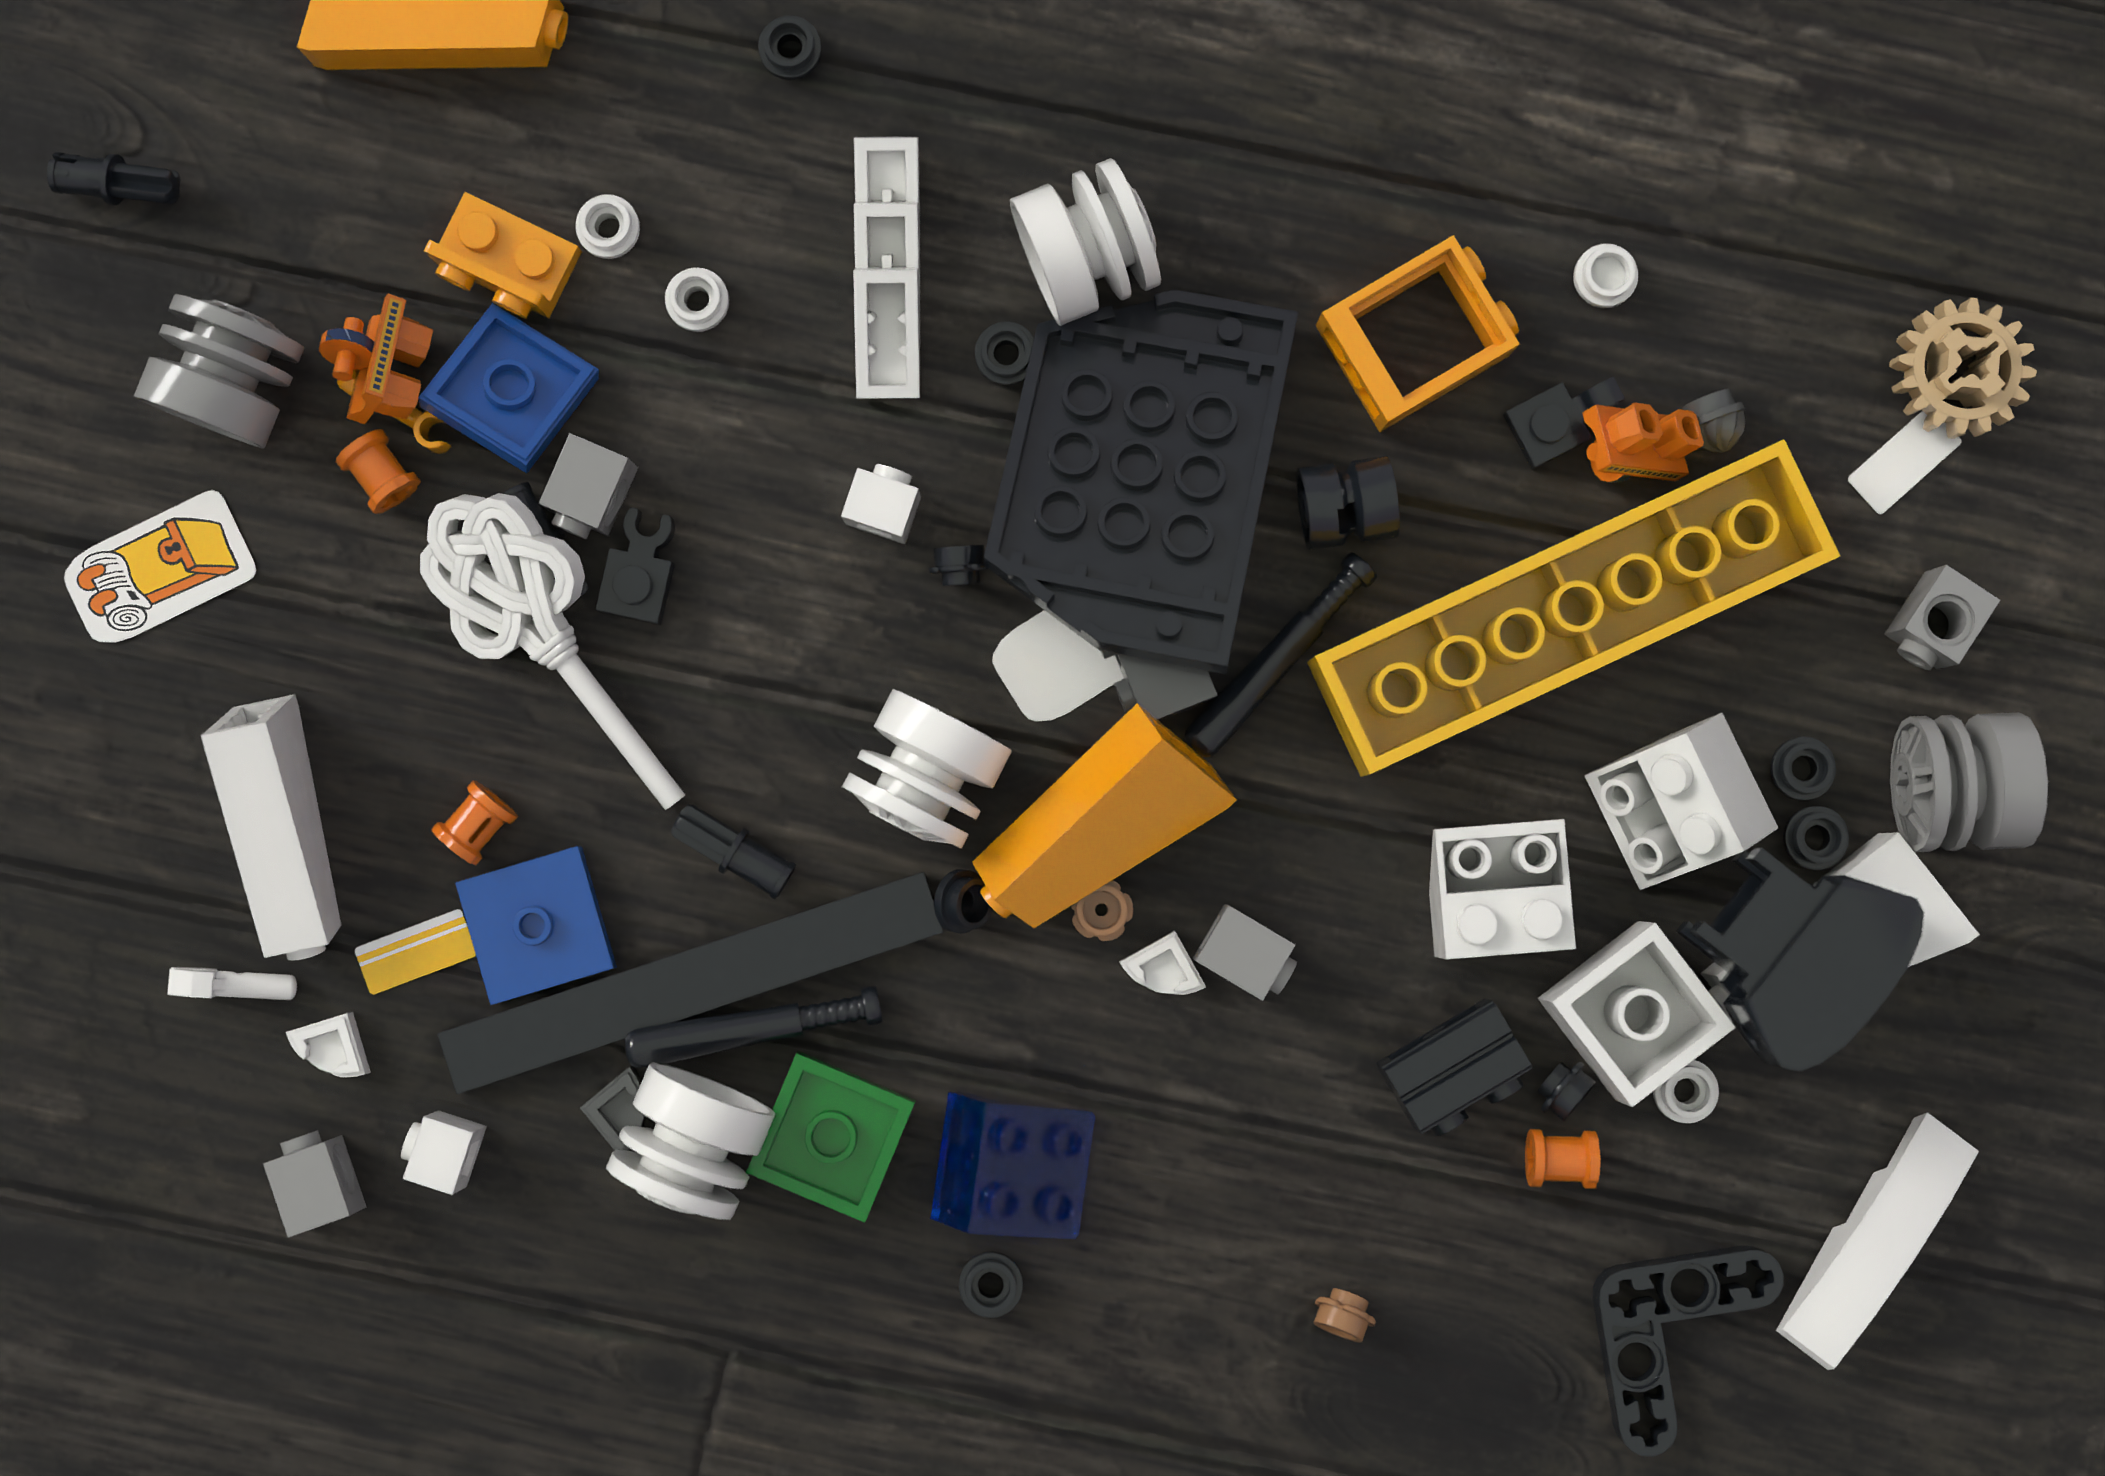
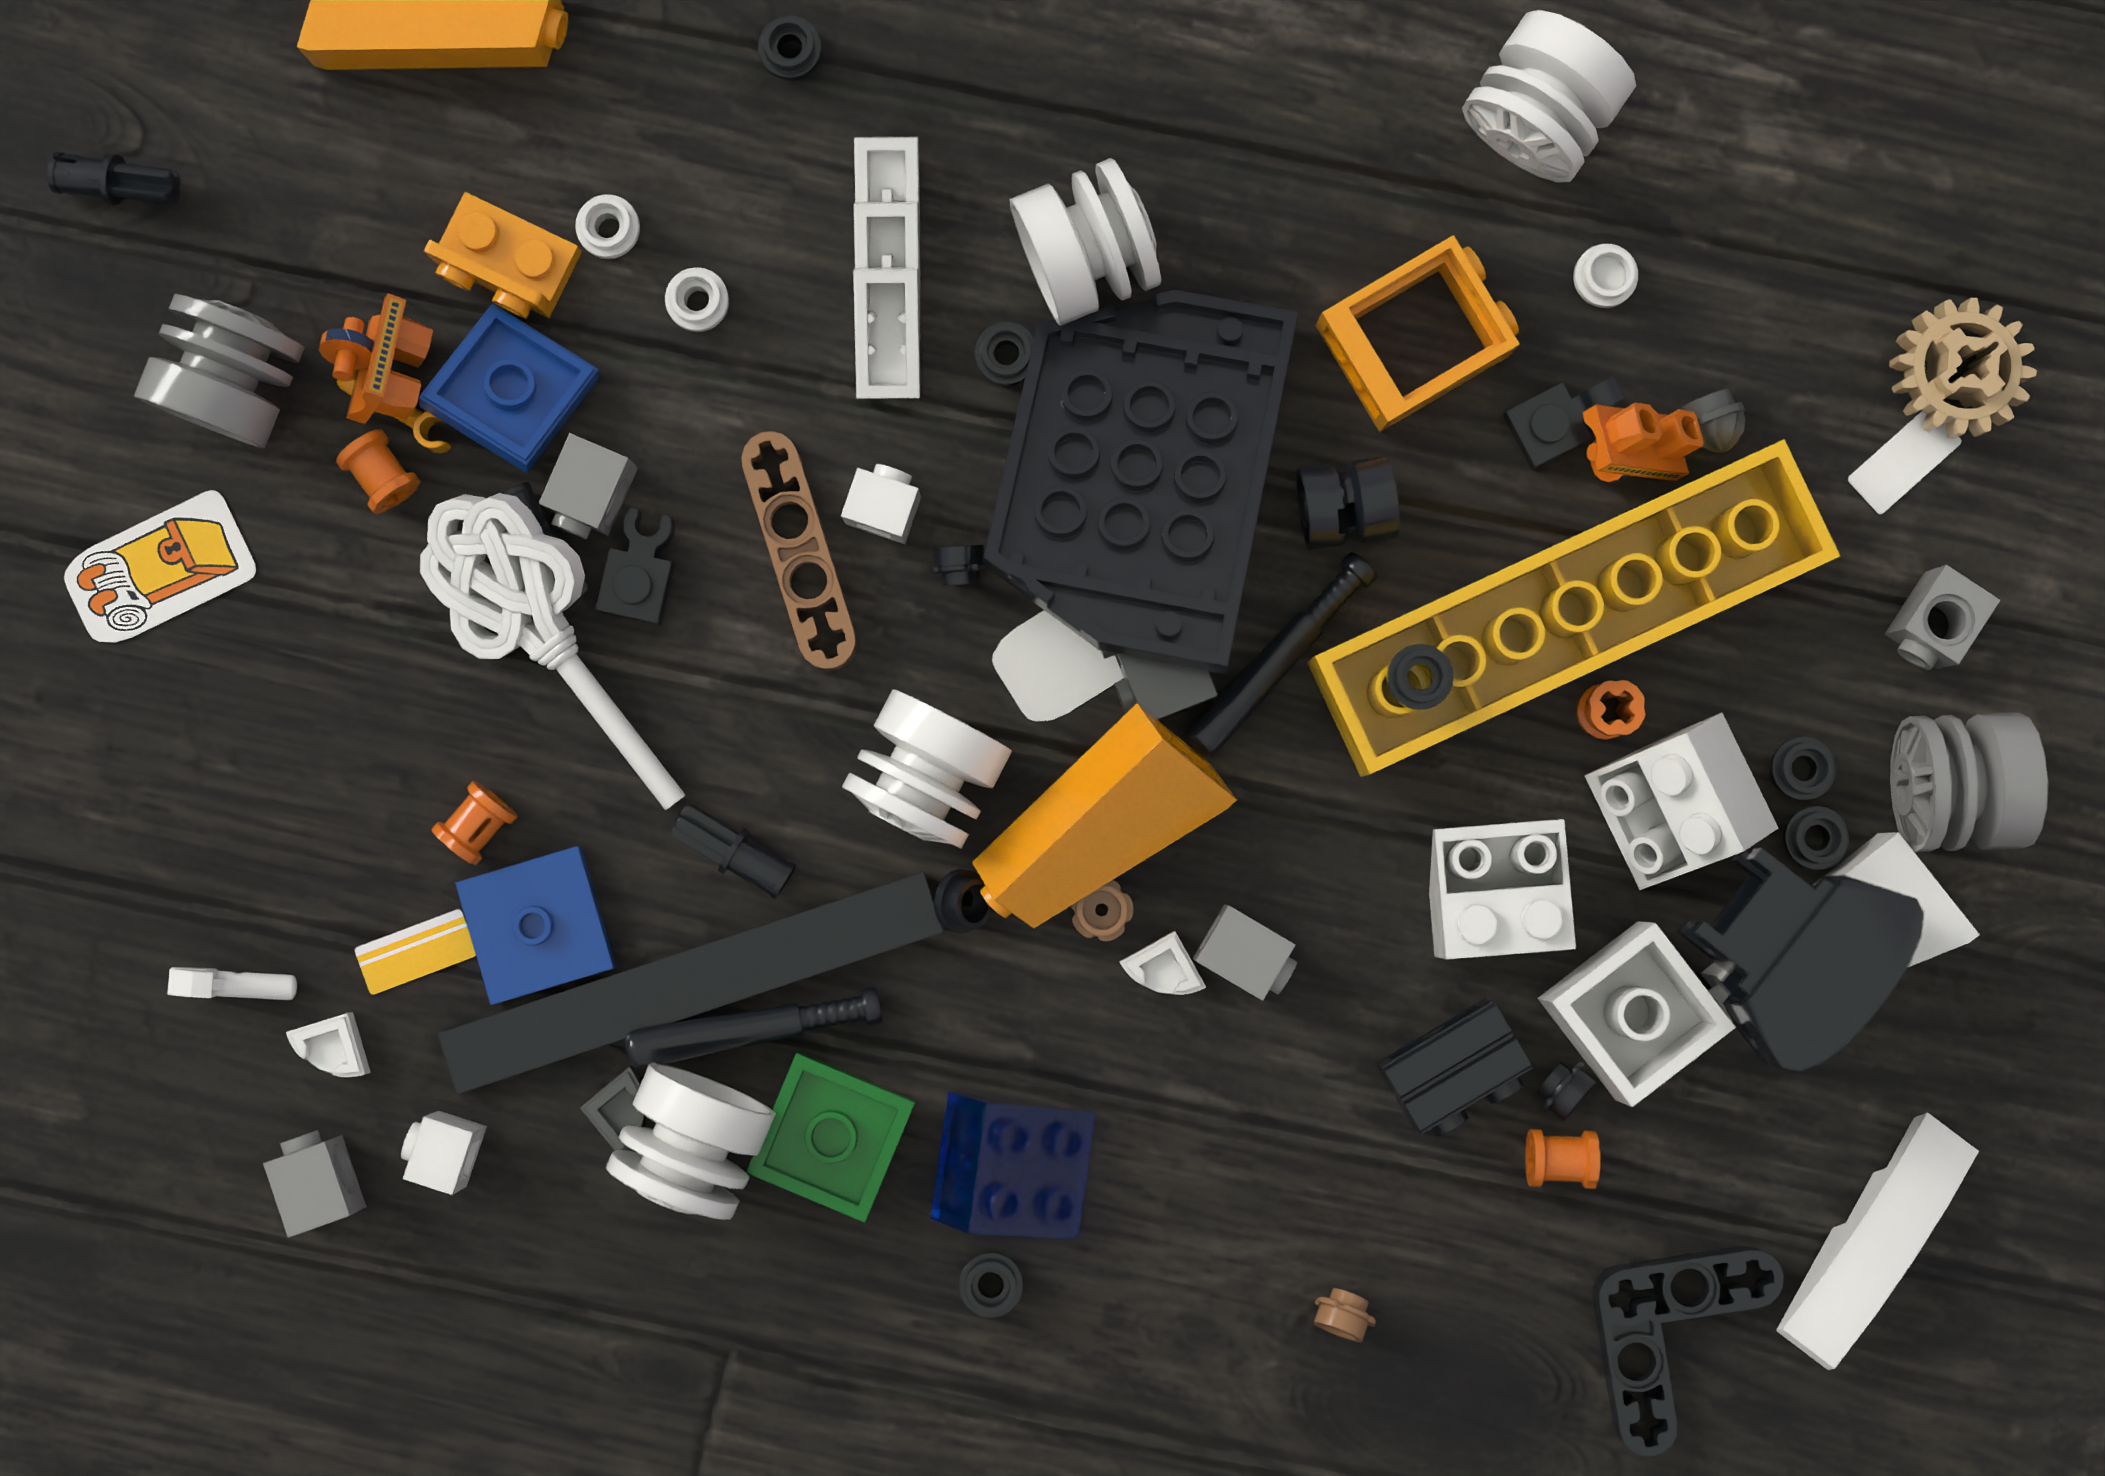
(275, 825): white slope -> none
(807, 548): none -> medium nougat beam
(1440, 677): none -> black plate
(1549, 95): none -> white wheel
(1630, 710): none -> orange bush
(1699, 1105): white plate -> none

